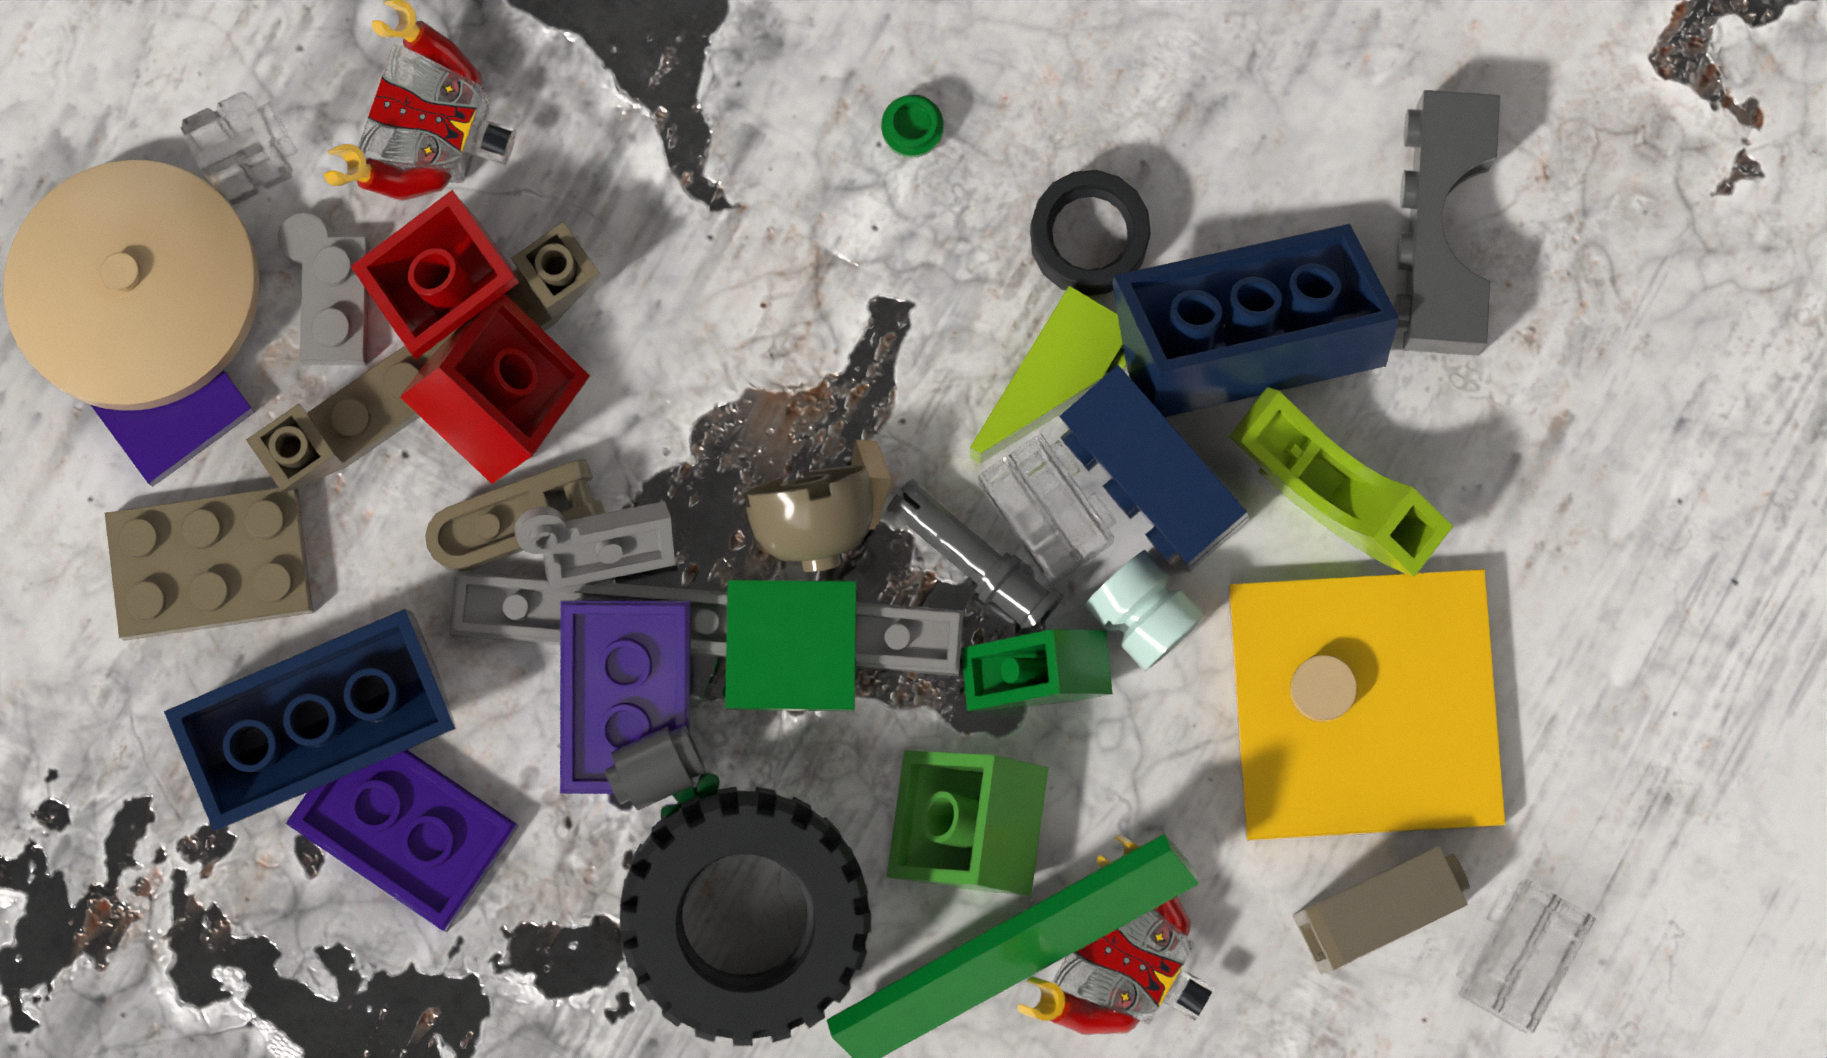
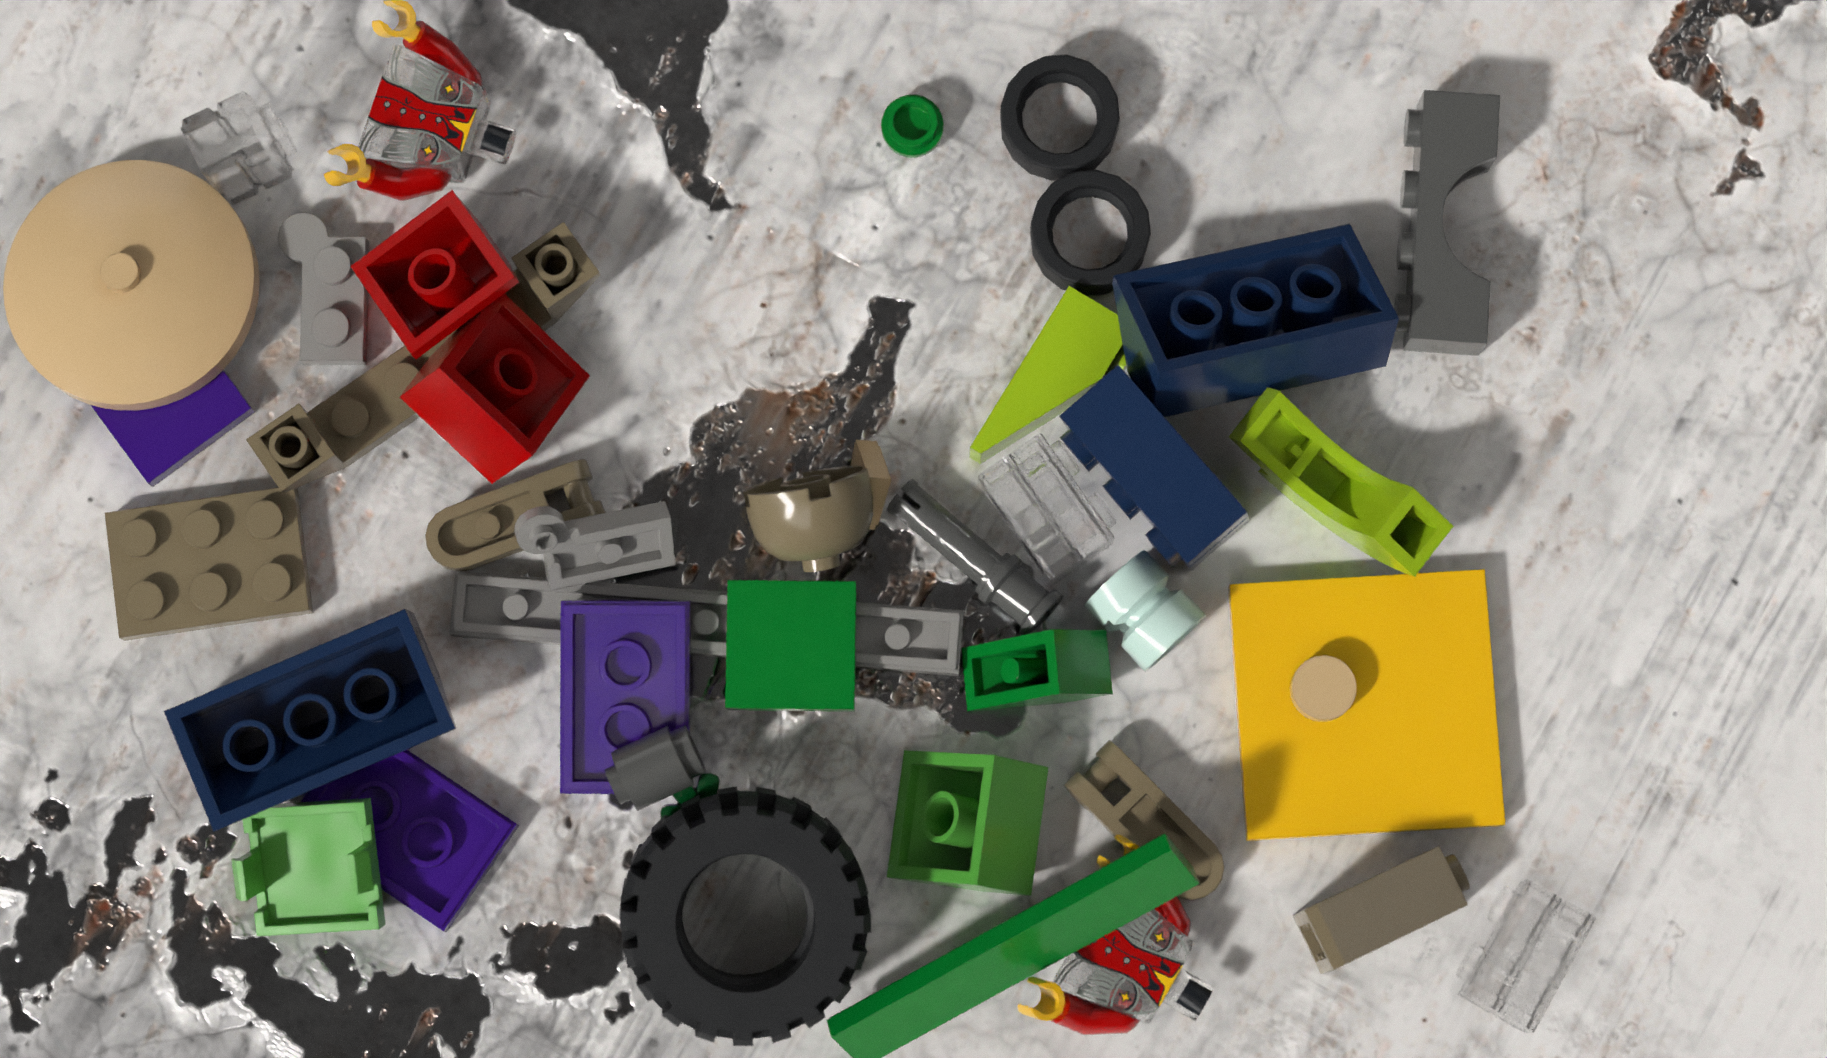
(312, 868): none -> bright green piece
(1059, 70): none -> black tyre
(1145, 815): none -> dark tan plate

